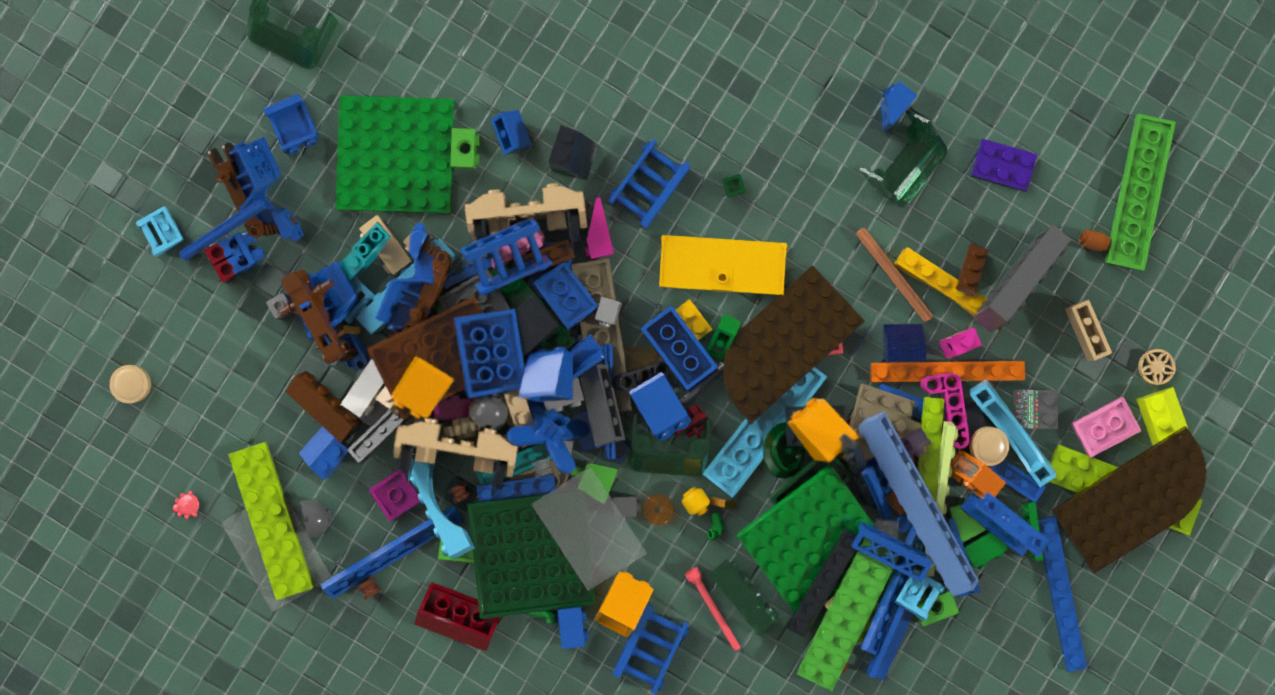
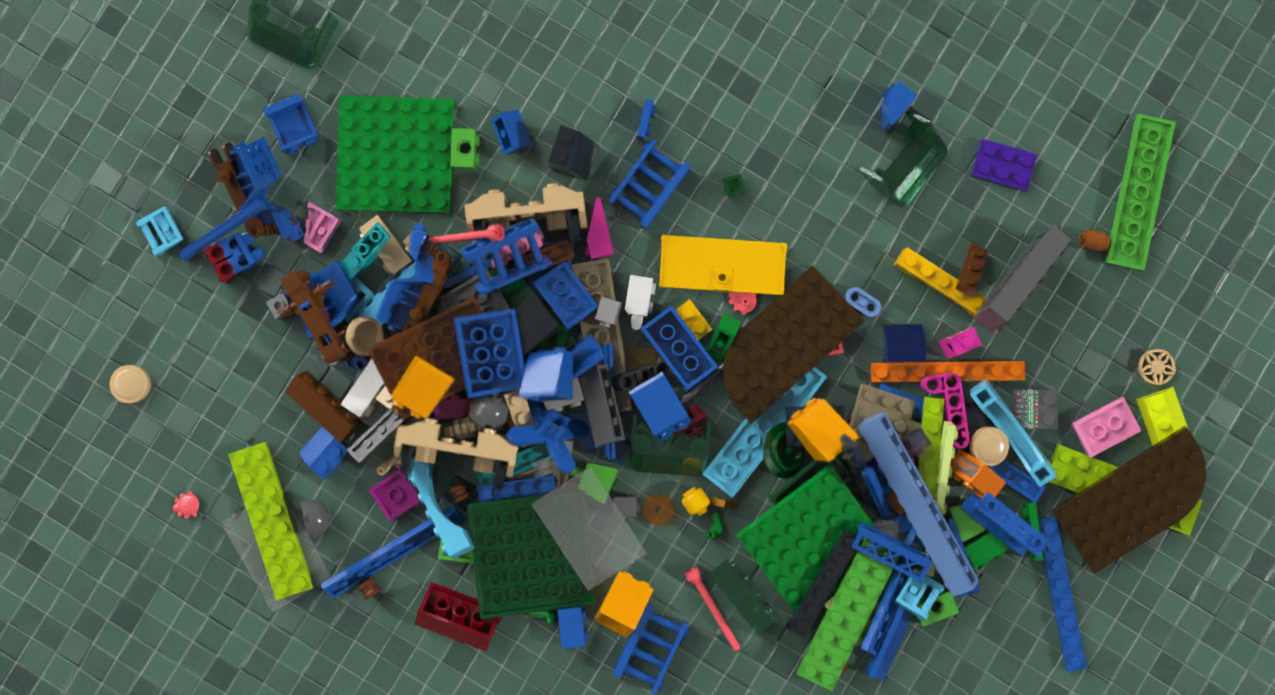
(319, 228): none -> bright pink wing
(362, 334): none -> tan piece
(388, 464): none -> tan arm
(493, 233): none -> coral piece
(638, 299): none -> white hinge
(645, 127): none -> blue plate
(743, 301): none -> coral piece
(862, 302): none -> medium blue plate
(893, 273): nougat axle -> none
(1088, 330): tan brick -> none

